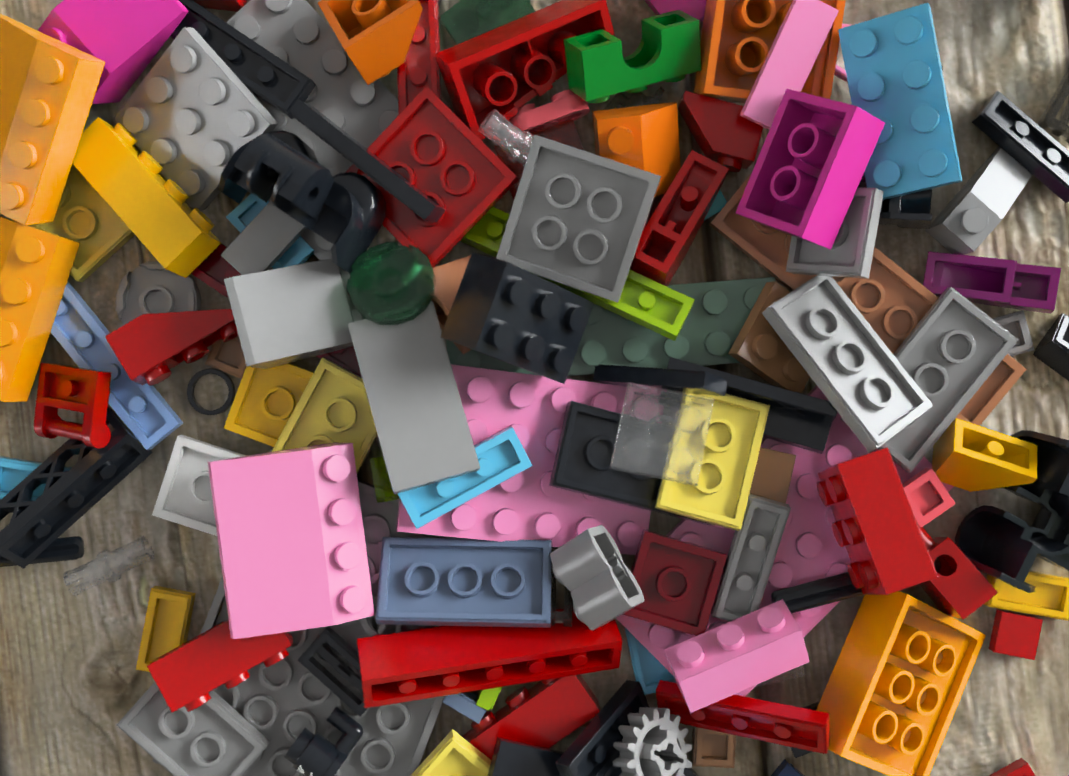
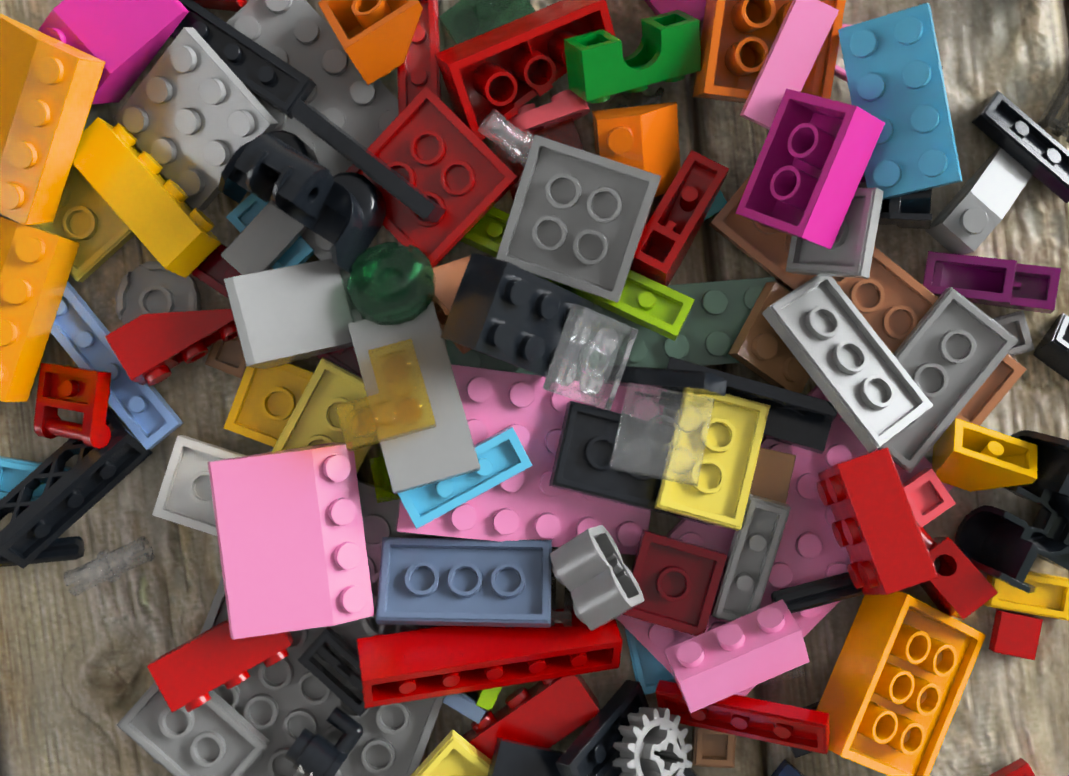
(165, 623): yellow tile -> none
(190, 392): black piece -> none
(397, 409): none -> clear yellow plate
(590, 357): none -> clear plate
(721, 130): red slope -> none

